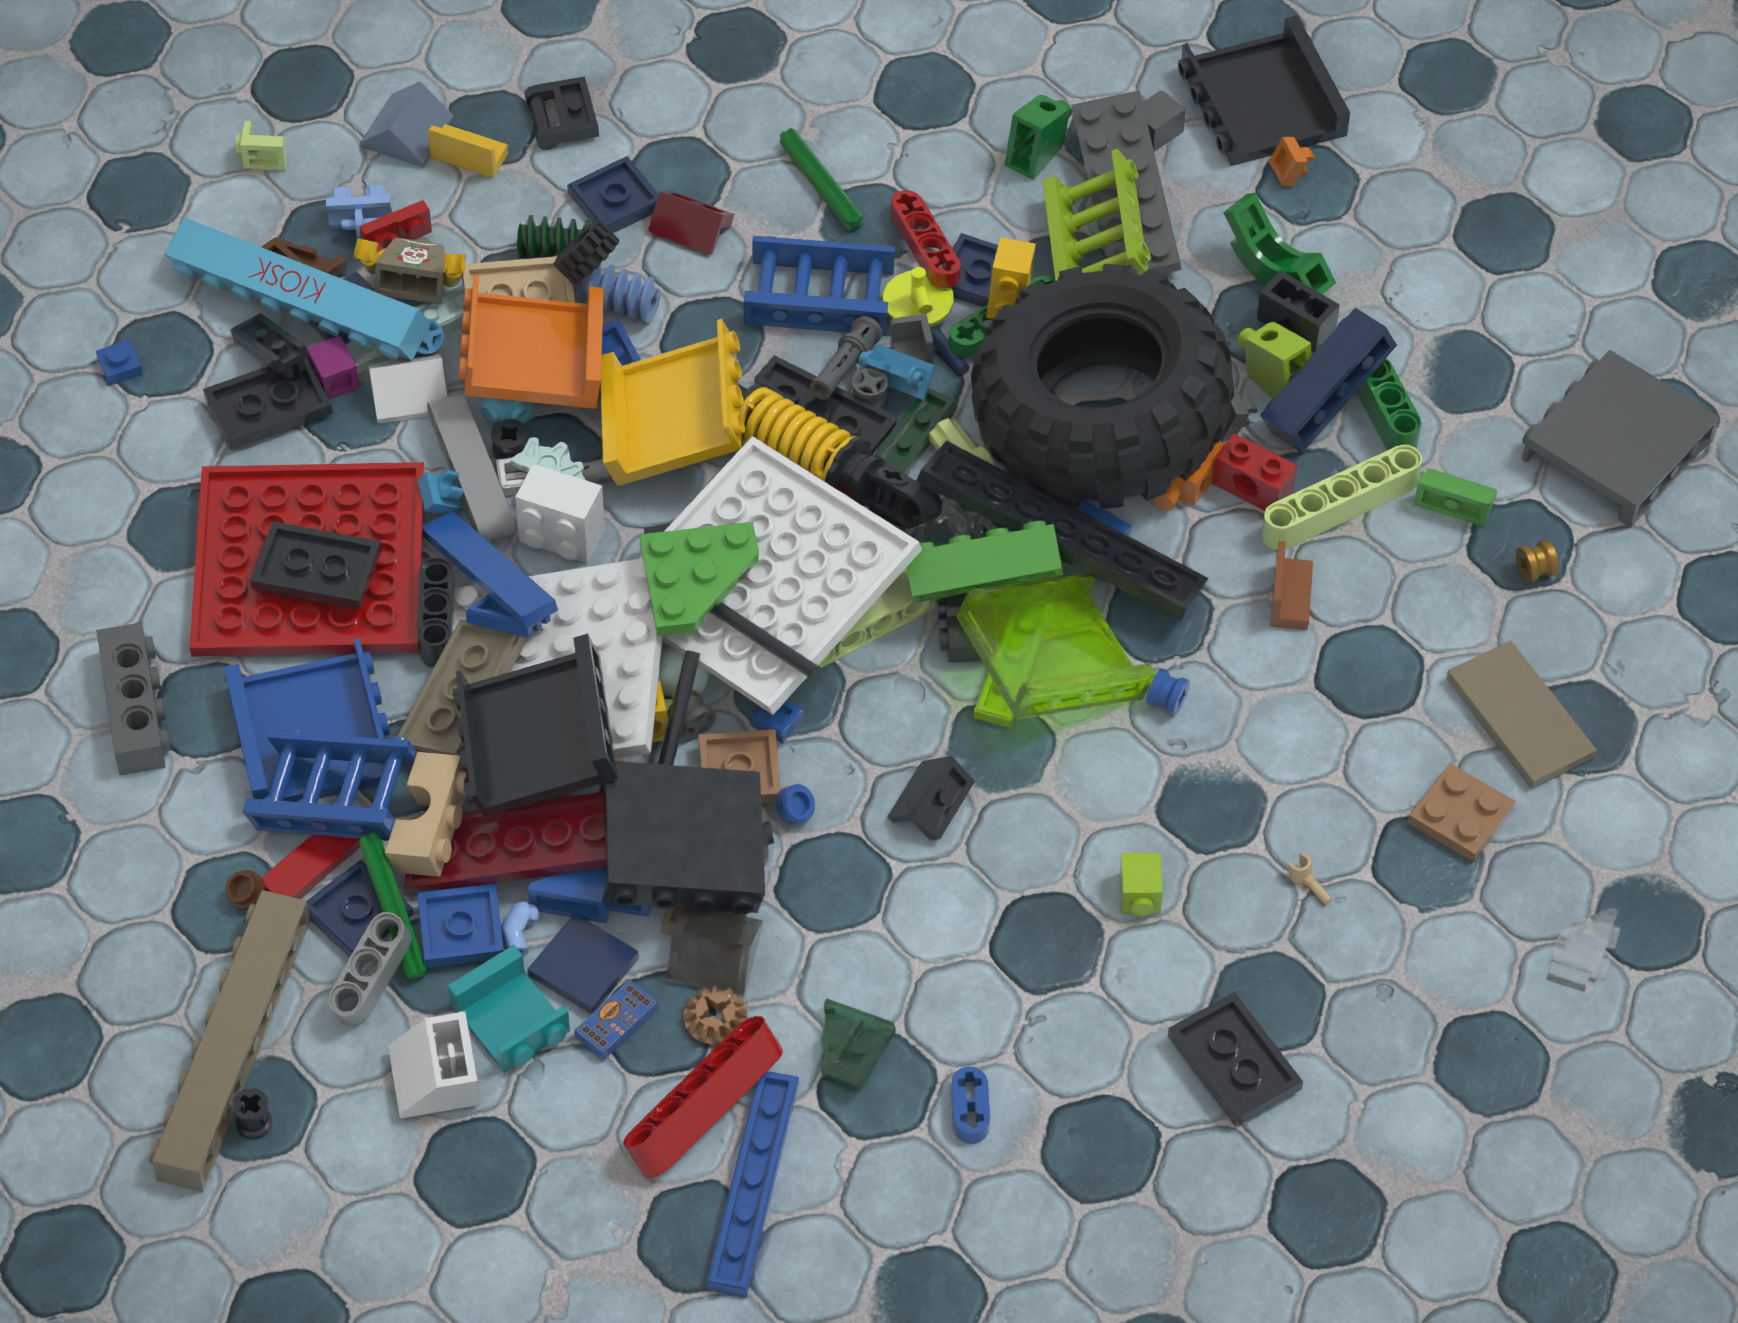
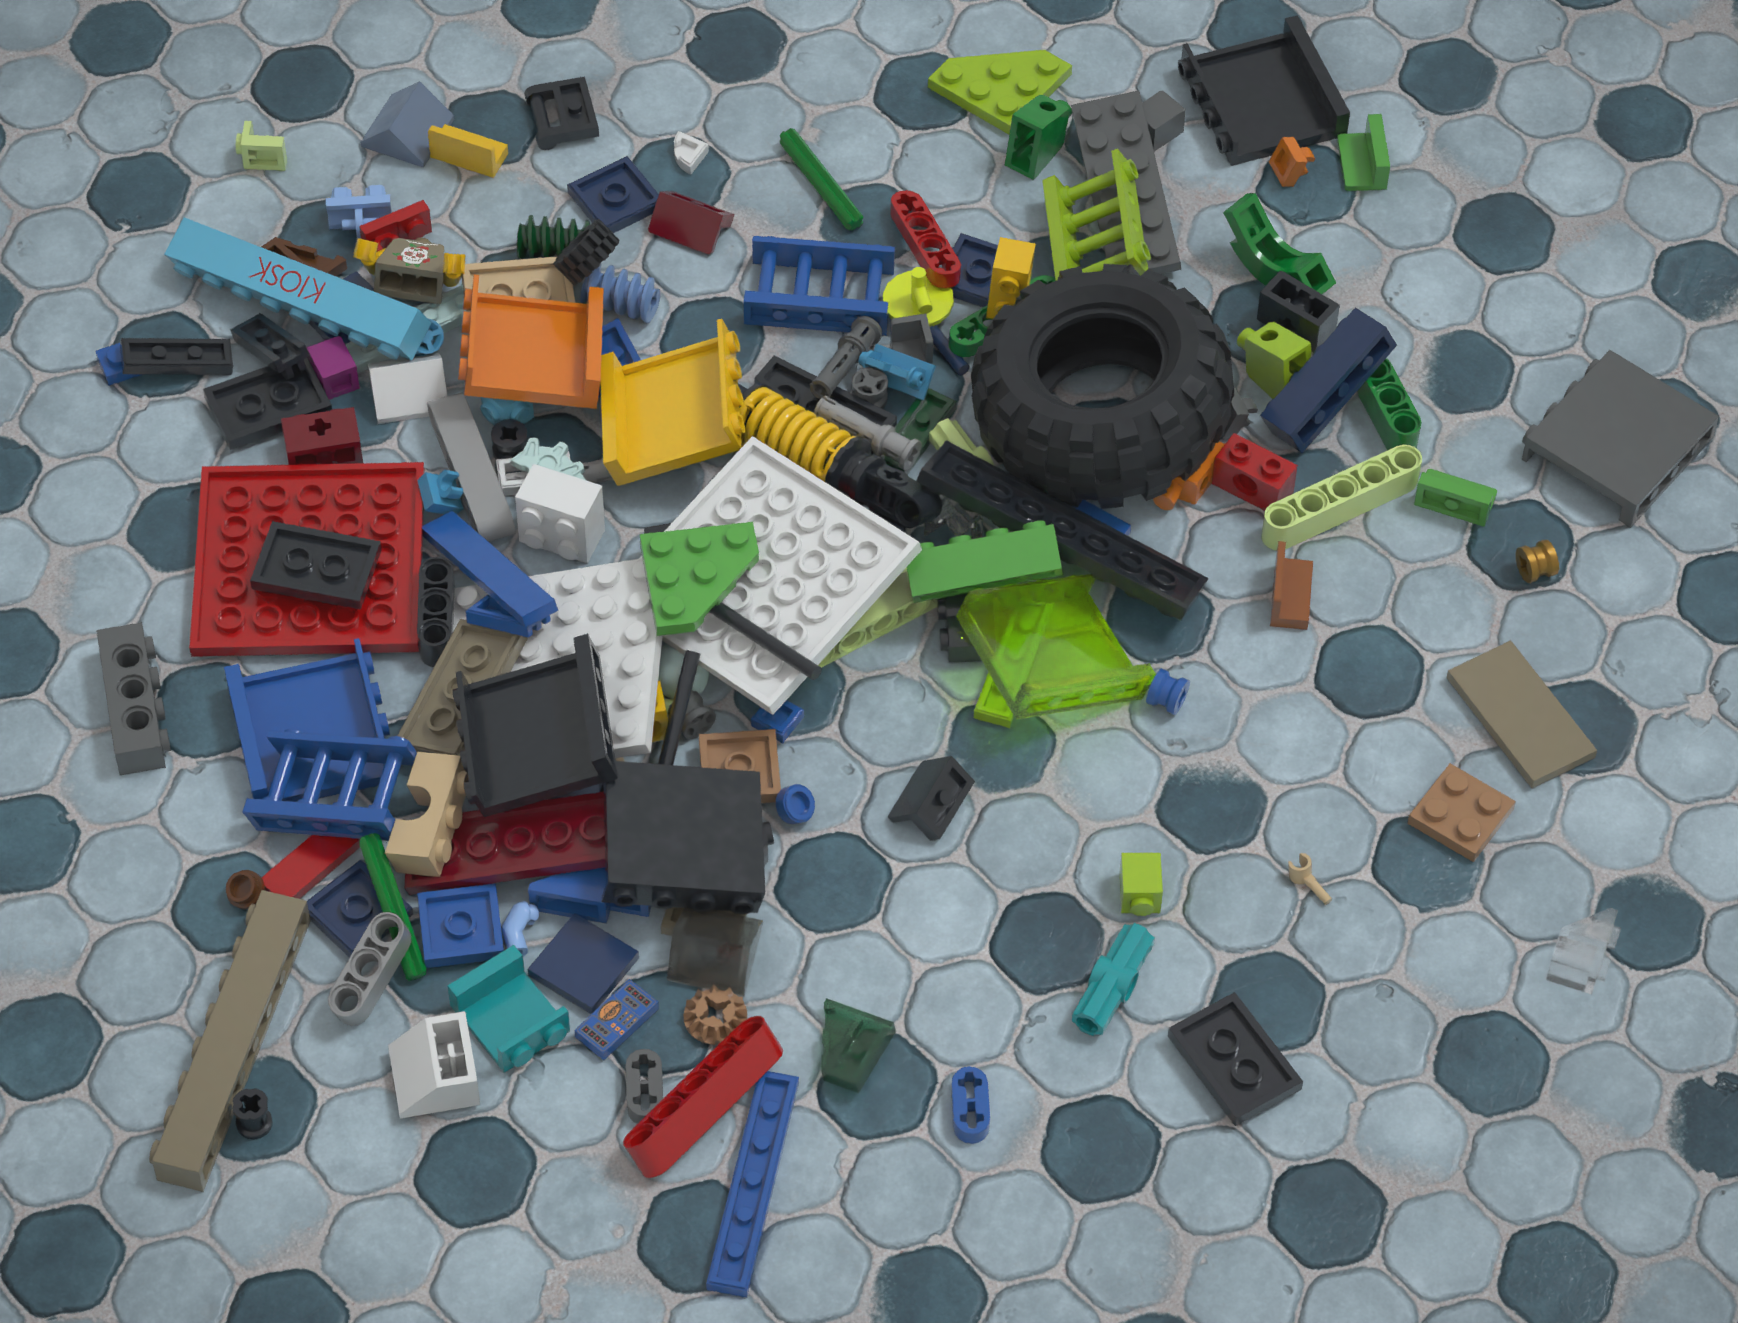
(176, 356): none -> black tile
(323, 438): none -> dark red brick
(635, 1087): none -> dark grey beam
(689, 152): none -> white tile
(882, 438): none -> light grey pin
(999, 83): none -> lime plate
(1113, 979): none -> teal piece
(1365, 157): none -> bright green panel

